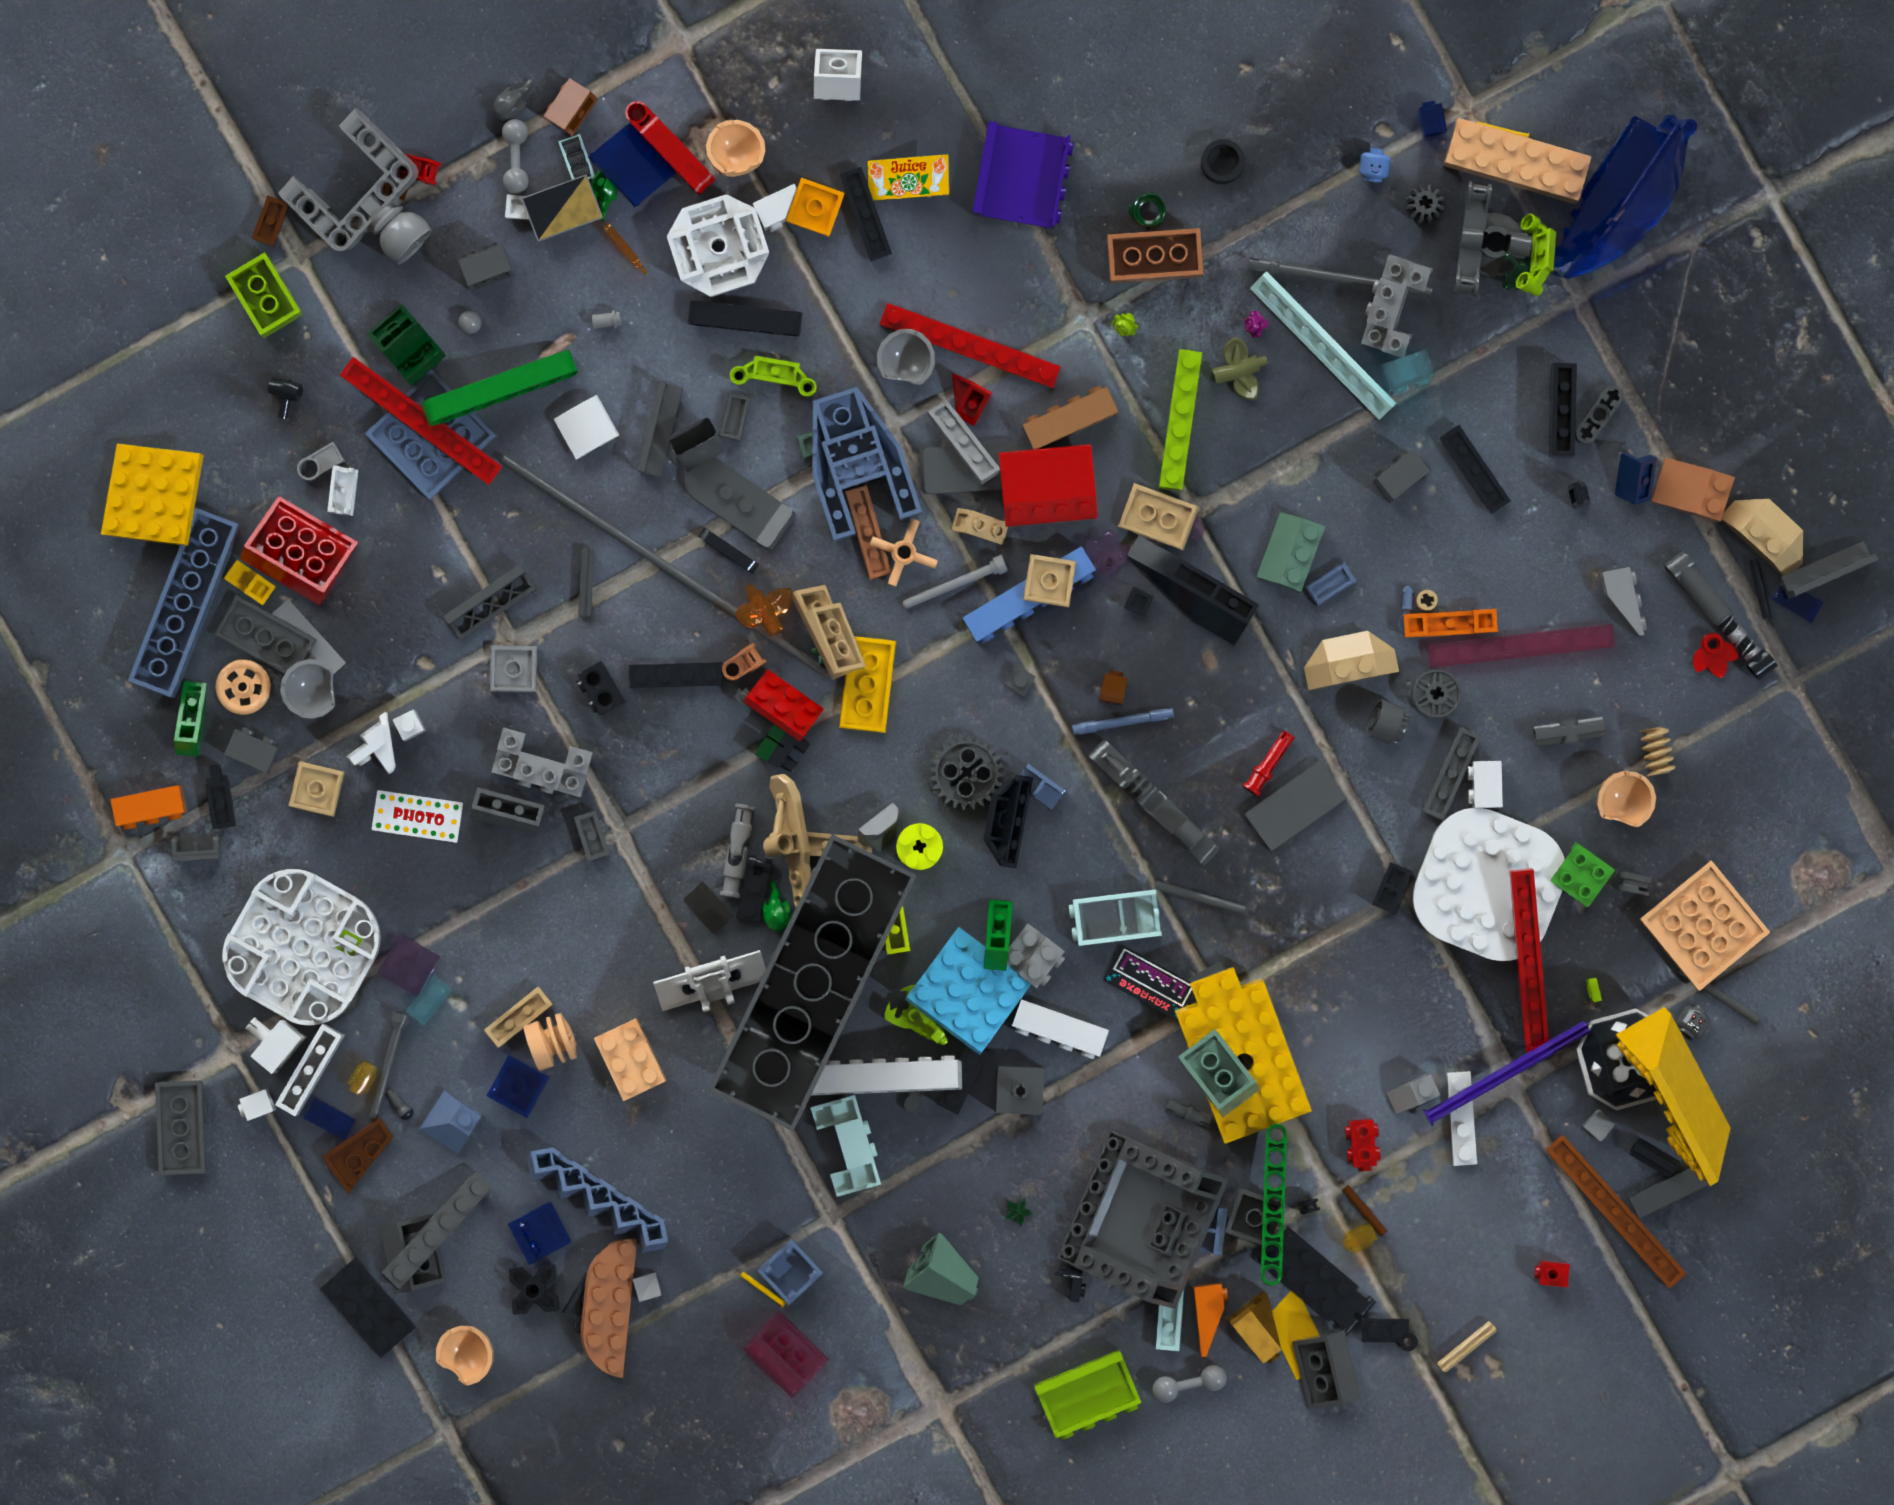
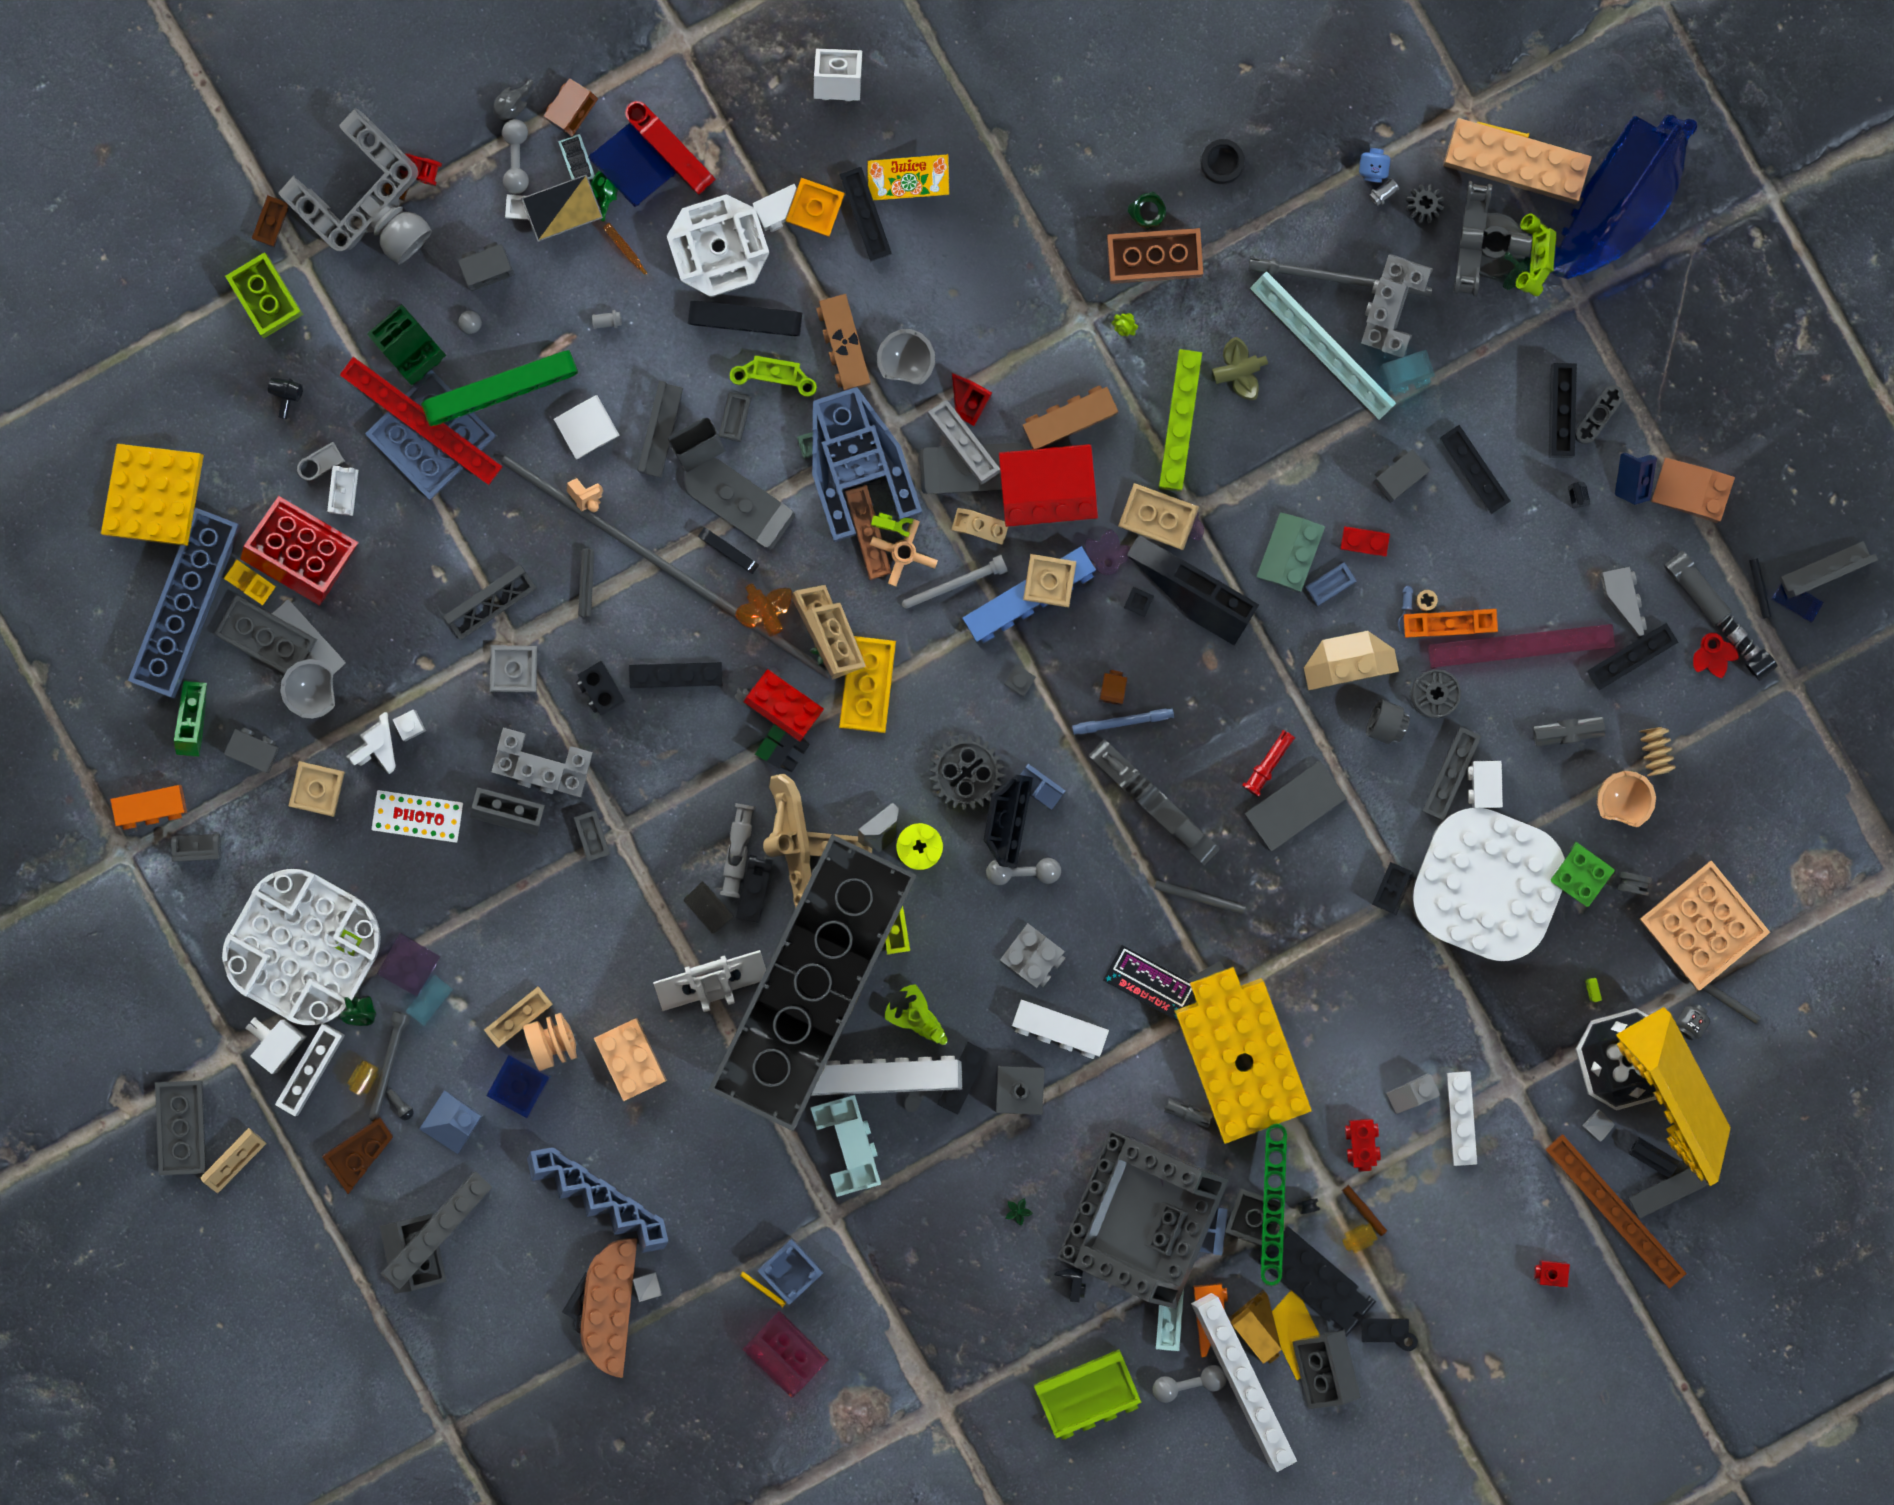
(220, 799): black hinge -> none
(233, 1160): none -> tan plate
(256, 1105): white brick -> none
(257, 701): light nougat plate -> none
(329, 1118): clear blue plate -> none
(358, 1012): none -> dark green piece
(368, 1307): black plate -> none
(466, 1353): light nougat cylinder -> none
(524, 1280): black plant -> none
(539, 1232): clear blue bracket -> none
(583, 497): none -> light nougat piece
(735, 148): light nougat cylinder -> none
(744, 662): nougat piece -> none
(776, 913): green piece -> none
(844, 343): none -> medium nougat brick
(885, 522): none -> lime plate
(942, 1273): sand green slope -> none
(964, 995): medium azure plate -> none
(972, 346): red plate -> none
(998, 935): green slope -> none
(1022, 176): dark purple panel -> none
(1046, 871): none -> light grey piece
(1115, 917): clear door -> none
(1219, 1073): sand green slope -> none
(1244, 1382): none -> white brick
(1255, 324): magenta plant -> none
(1365, 541): none -> red plate
(1383, 192): none -> light grey pin
(1431, 119): clear blue brick -> none
(1467, 1346): tan axle -> none
(1506, 1072): dark purple axle -> none
(1529, 958): red plate -> none
(1632, 656): none -> black plate
(1767, 532): tan wedge -> none

